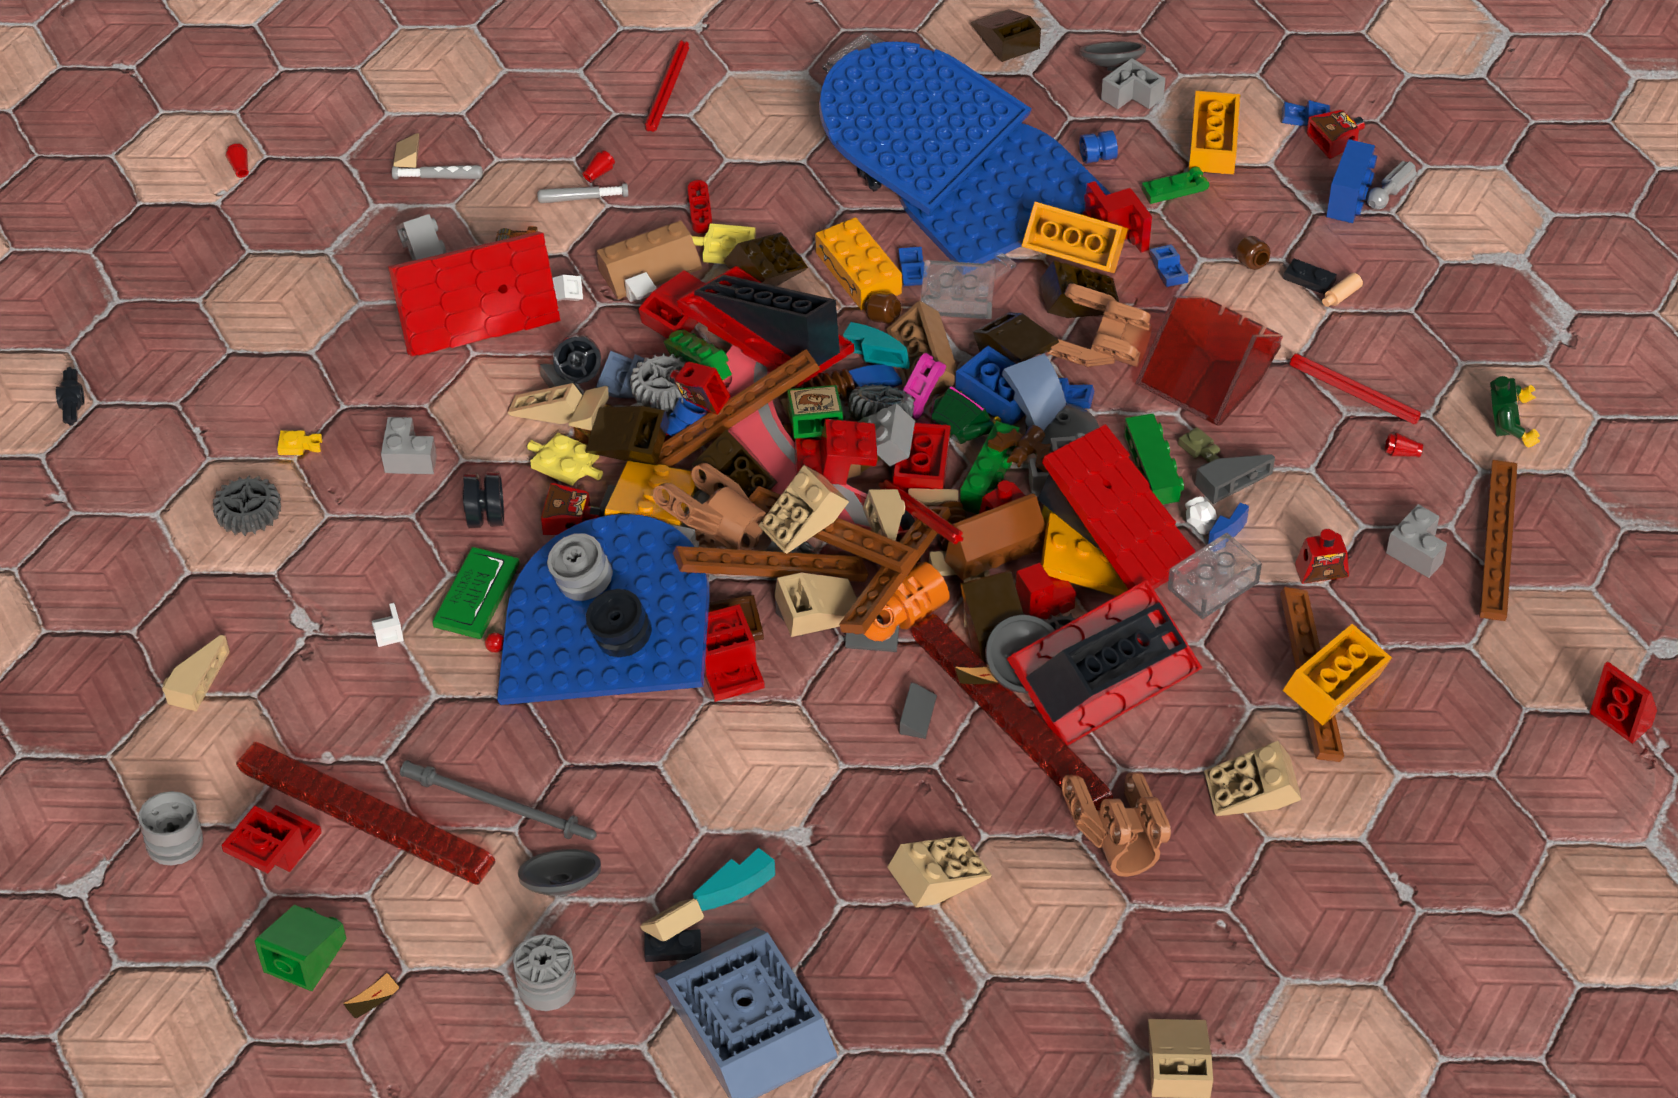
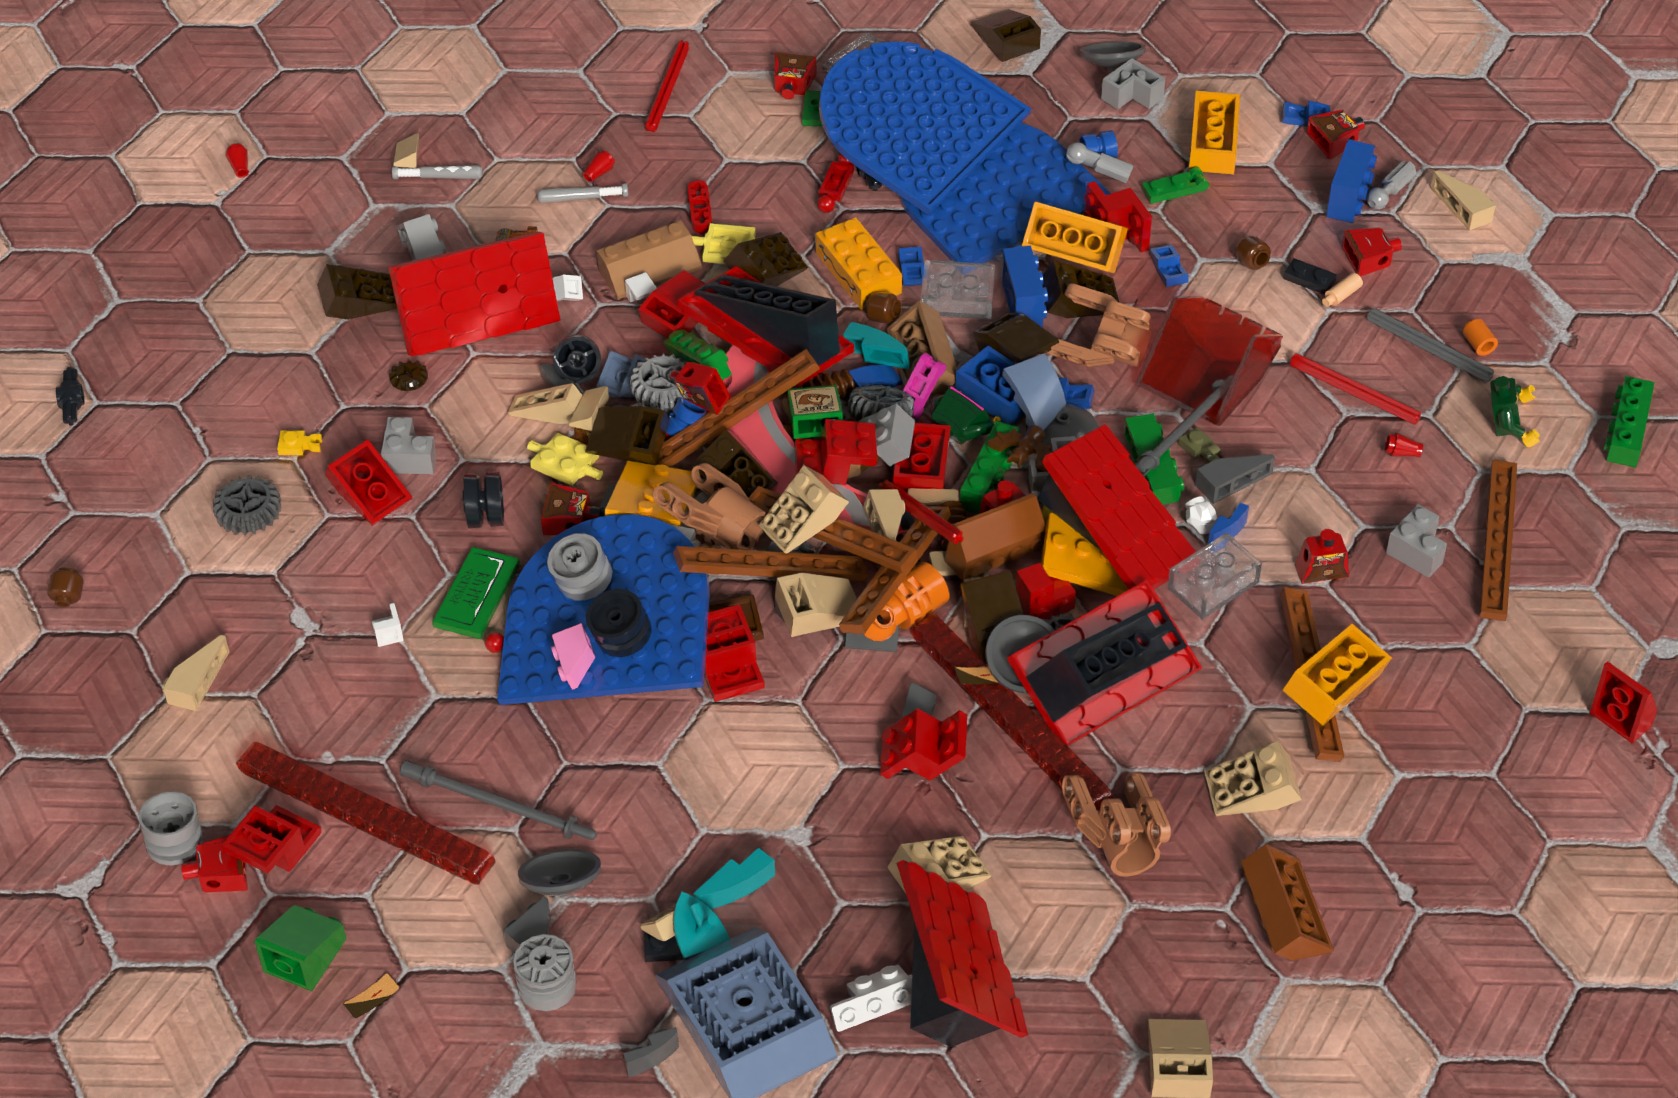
(65, 587): none -> reddish brown head
(216, 869): none -> red torso
(355, 292): none -> dark brown slope
(367, 483): none -> red slope
(405, 382): none -> dark brown gear
(532, 923): none -> dark grey slope
(574, 652): none -> bright pink slope
(661, 1046): none -> dark grey slope
(696, 926): none -> teal shield
(794, 73): none -> torso
(811, 113): none -> green plate
(835, 184): none -> red plate
(873, 997): none -> white bracket
(923, 744): none -> red bracket
(957, 963): none -> red piece
(1024, 283): none -> blue brick
(1102, 163): none -> light grey piece
(1150, 460): none -> dark grey bar
(1286, 904): none -> dark orange slope
(1369, 249): none -> red torso
(1430, 345): none -> dark grey axle
(1465, 201): none -> tan slope
(1480, 337): none -> orange brick
(1629, 421): none -> green brick

